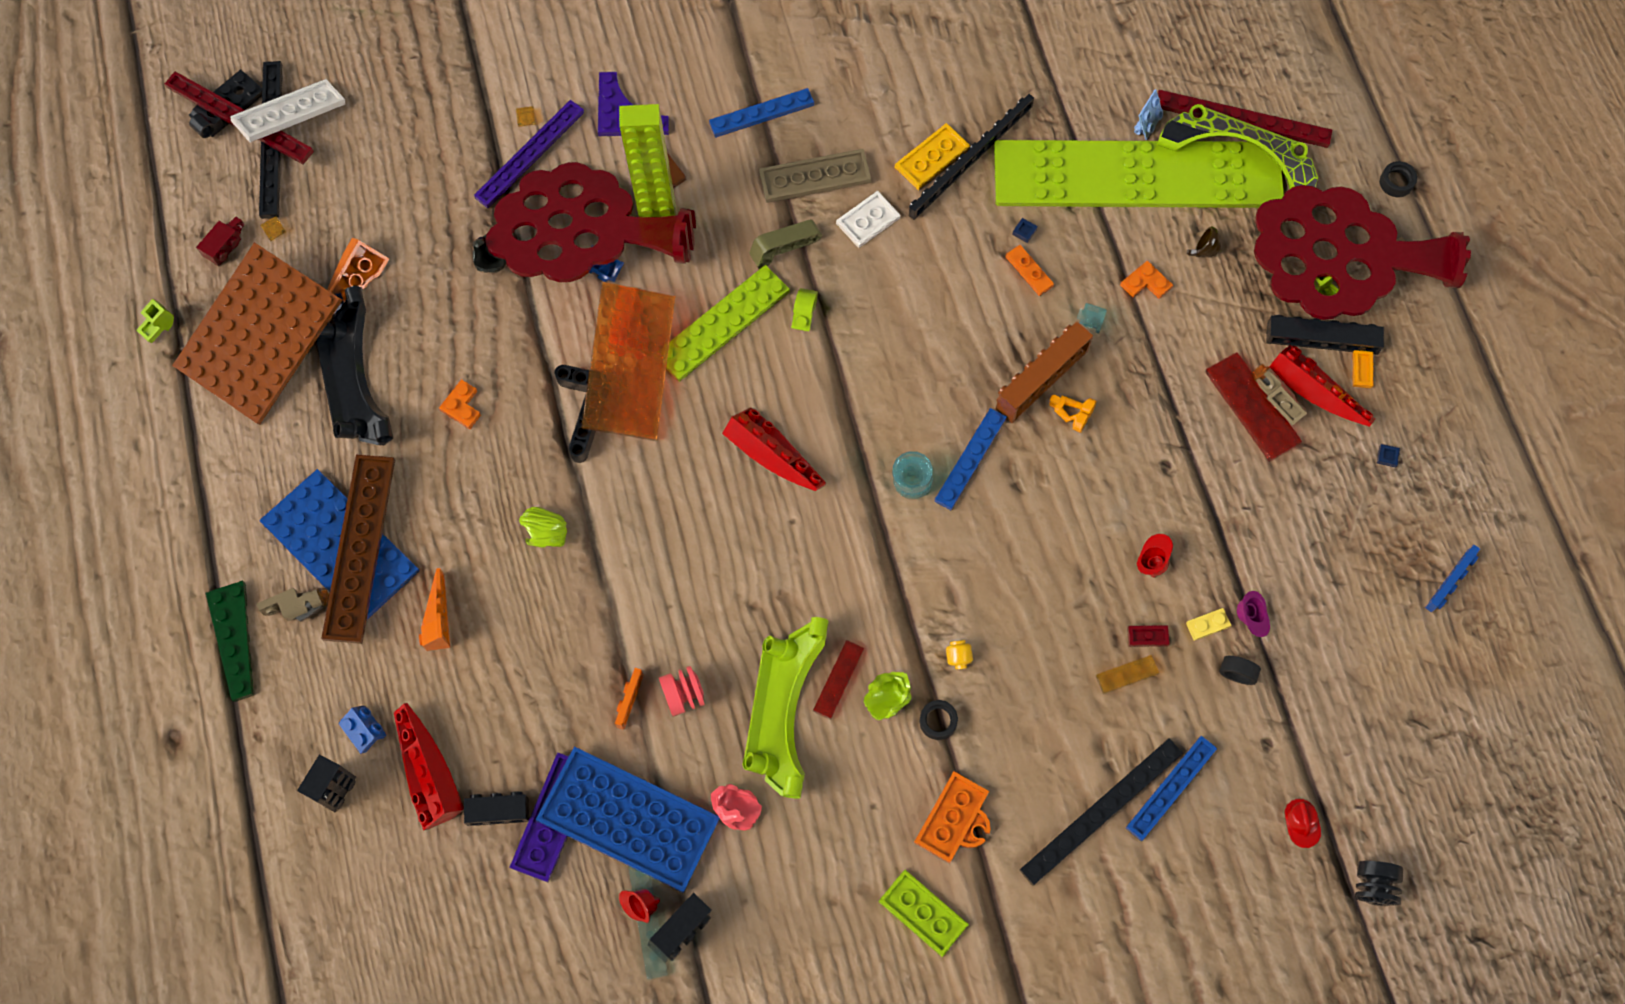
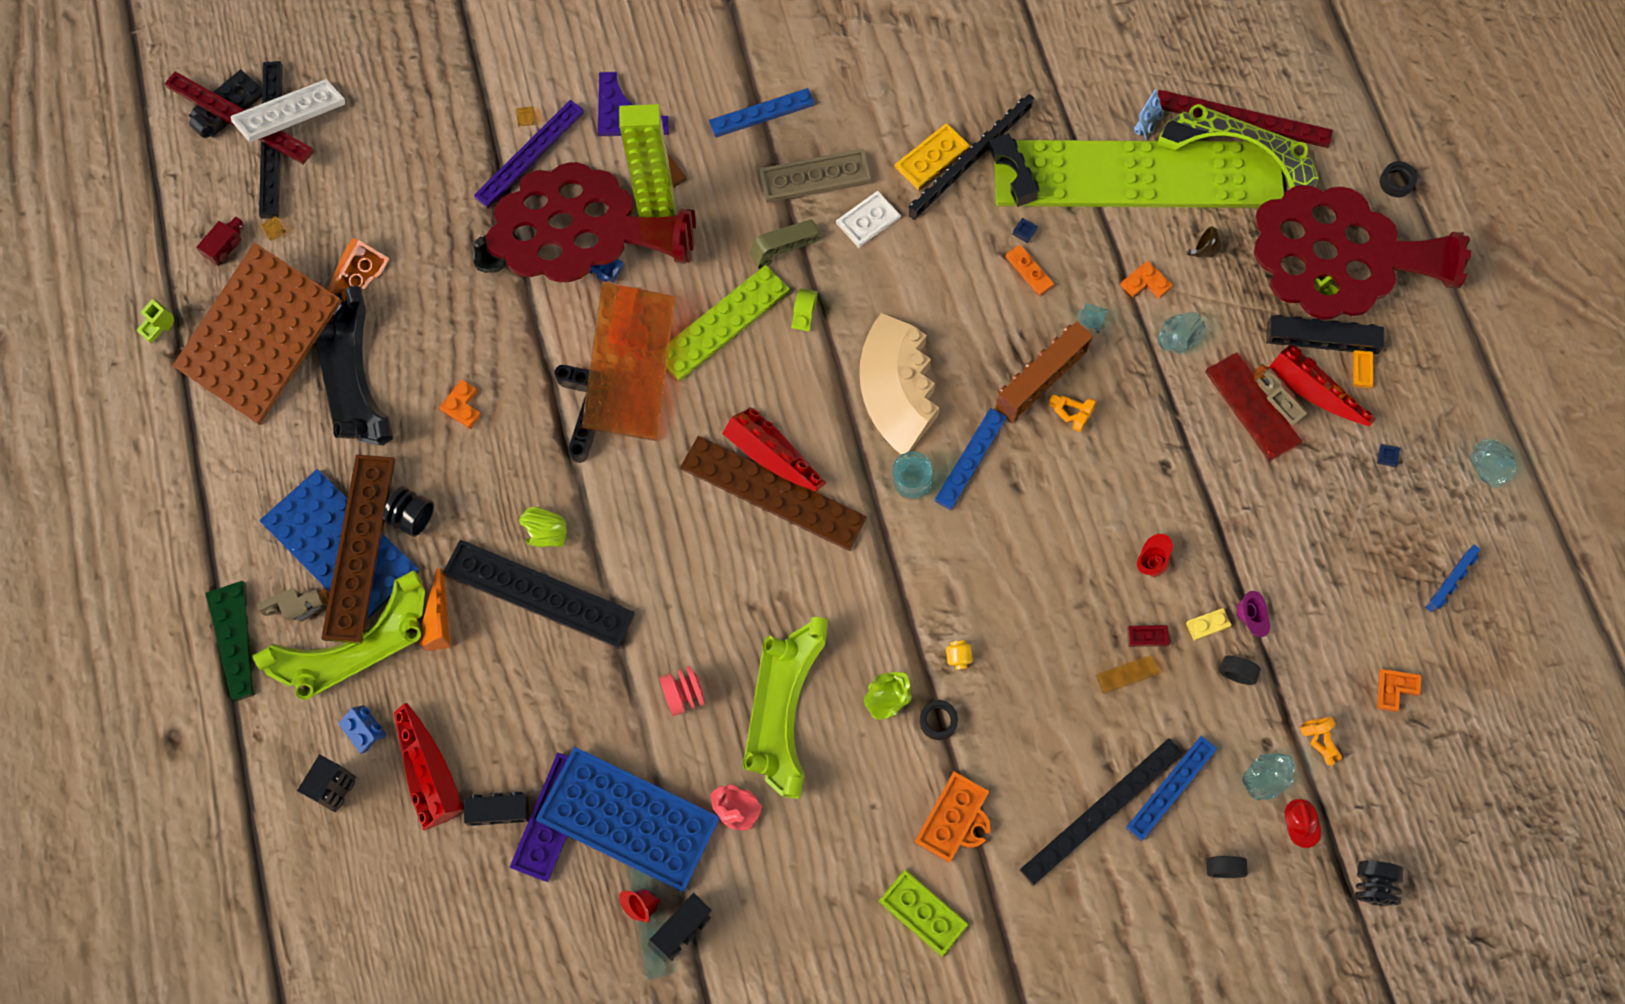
(331, 665): none -> lime panel
(408, 511): none -> black wheel
(539, 593): none -> black plate
(631, 689): orange plate -> none
(773, 493): none -> reddish brown plate
(838, 679): clear red plate -> none
(895, 382): none -> tan brick
(1005, 152): none -> black arch
(1182, 332): none -> clear light blue hair
(1227, 867): none -> black tyre
(1269, 776): none -> clear light blue hair
(1322, 726): none -> light orange piece
(1393, 684): none -> orange plate
(1493, 462): none -> clear light blue hair

